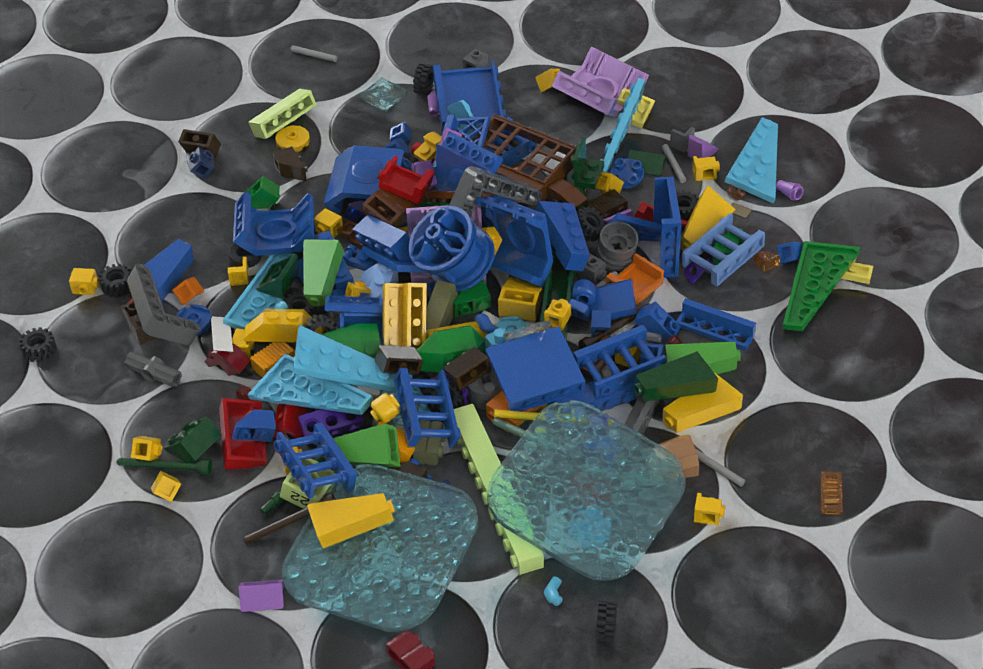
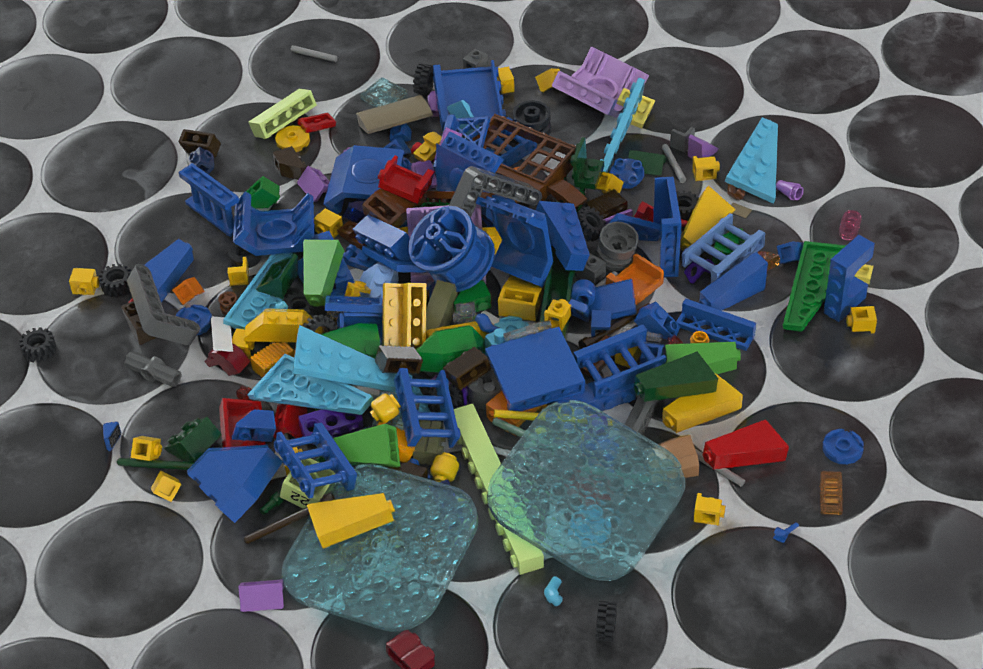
(111, 434): none -> blue slope
(210, 190): none -> blue fence
(227, 301): none -> reddish brown wheel
(235, 476): none -> blue panel
(313, 182): none -> medium lavender panel
(317, 122): none -> red tile
(394, 114): none -> dark tan slope
(444, 467): none -> yellow head
(464, 313): none -> clear brick
(506, 79): none -> yellow brick
(533, 115): none -> black wheel
(699, 337): none -> light orange plate
(737, 284): none -> blue slope
(745, 447): none -> red slope
(781, 535): none -> blue hand
(843, 287): none -> blue arch
(843, 446): none -> blue tile
(850, 225): none -> clear pink plate
(862, 319): none -> yellow brick

